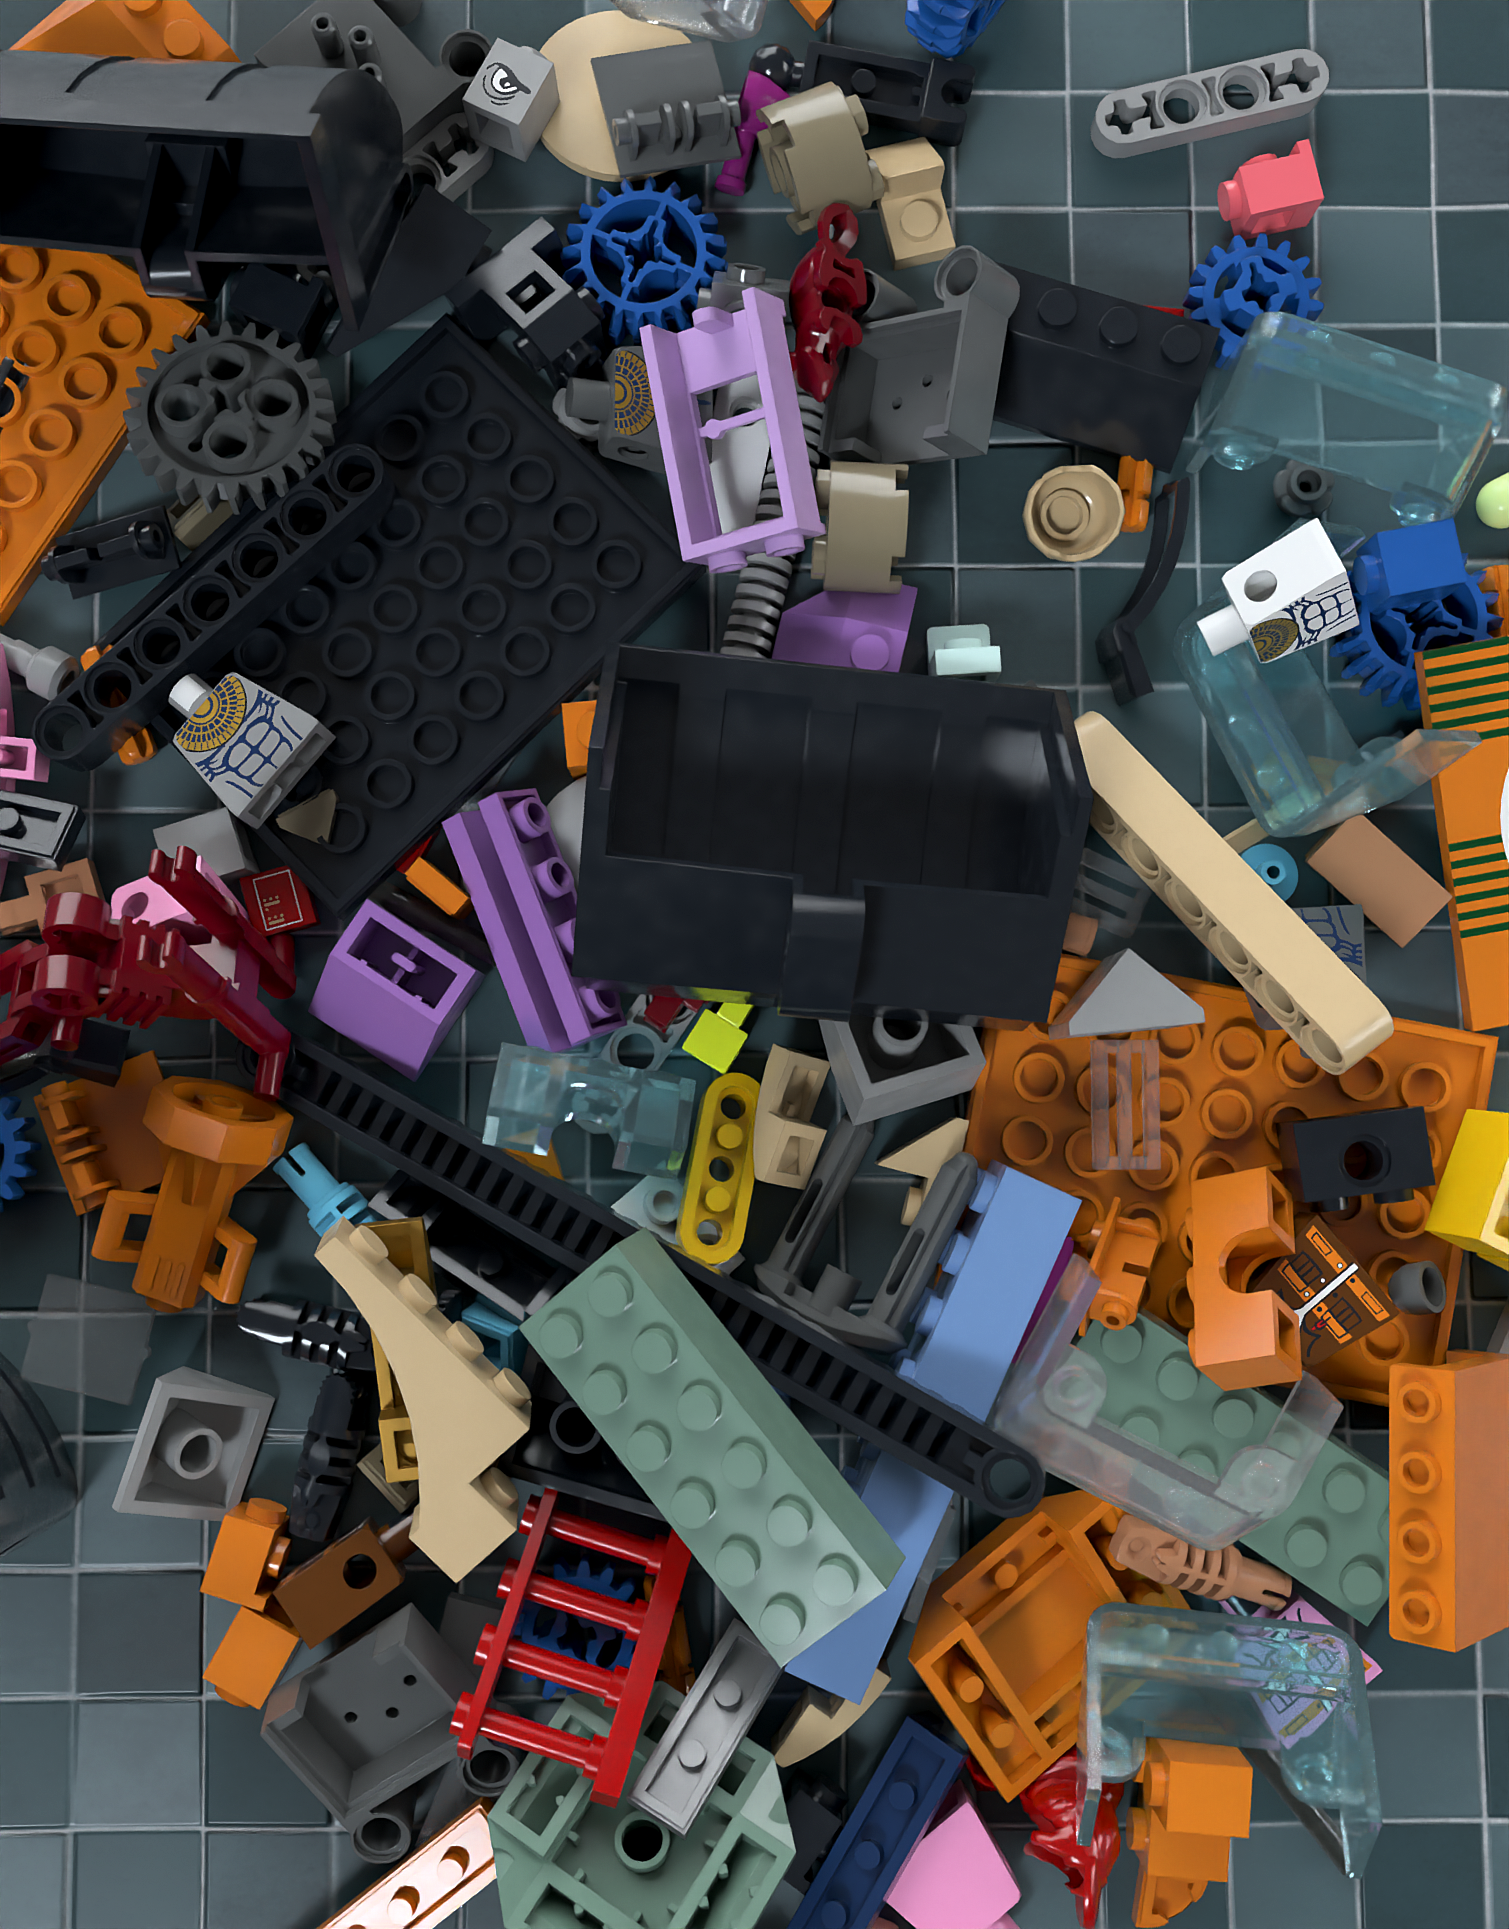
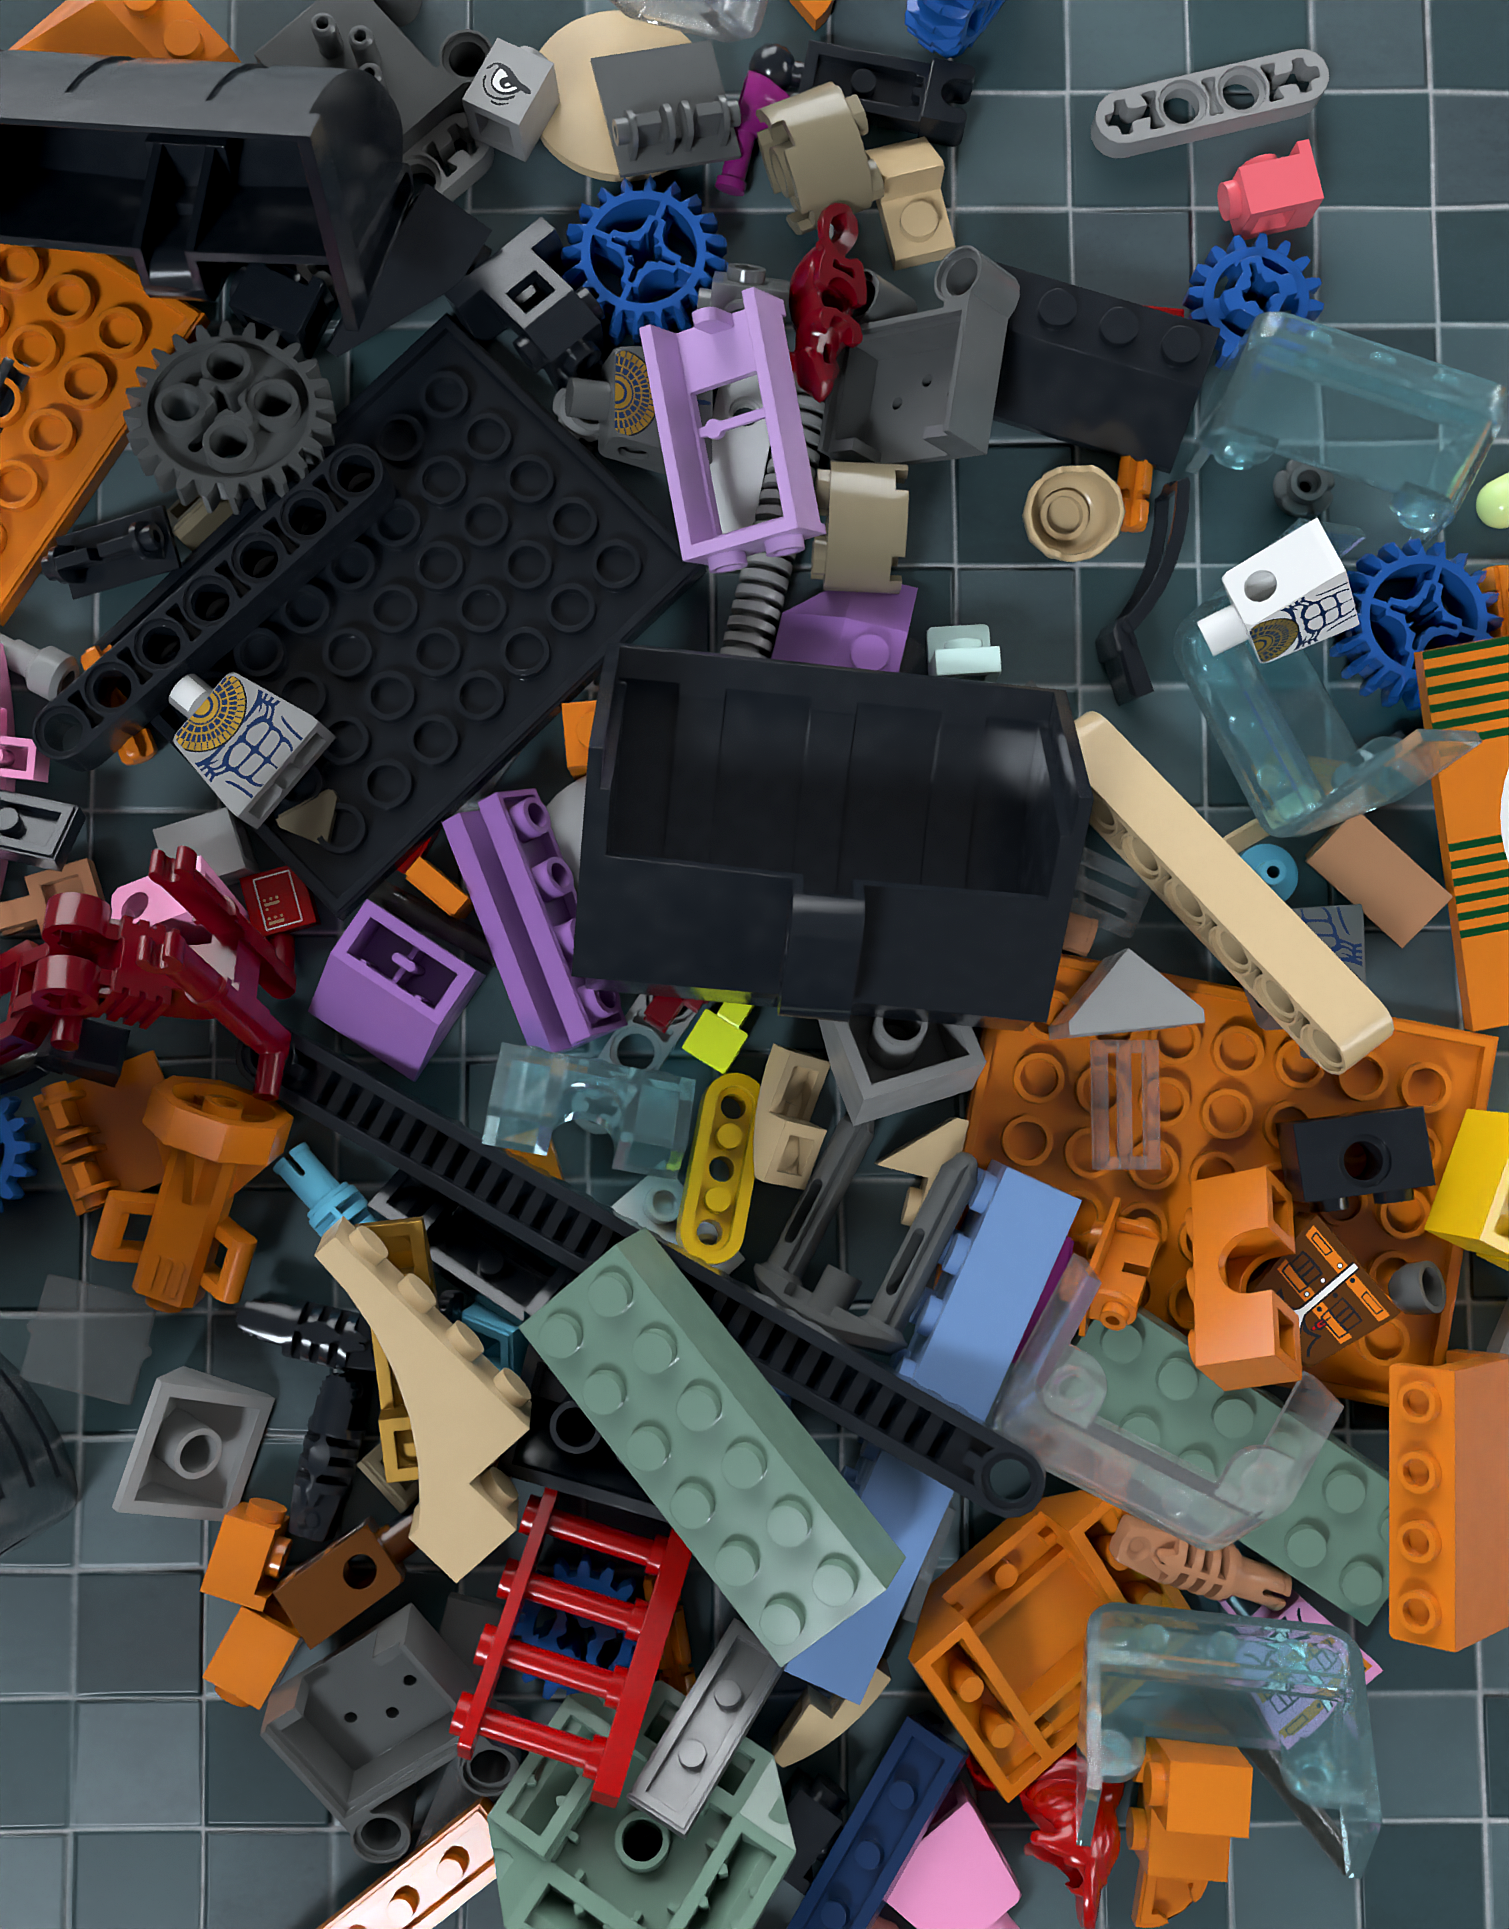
(1409, 565): blue brick -> none

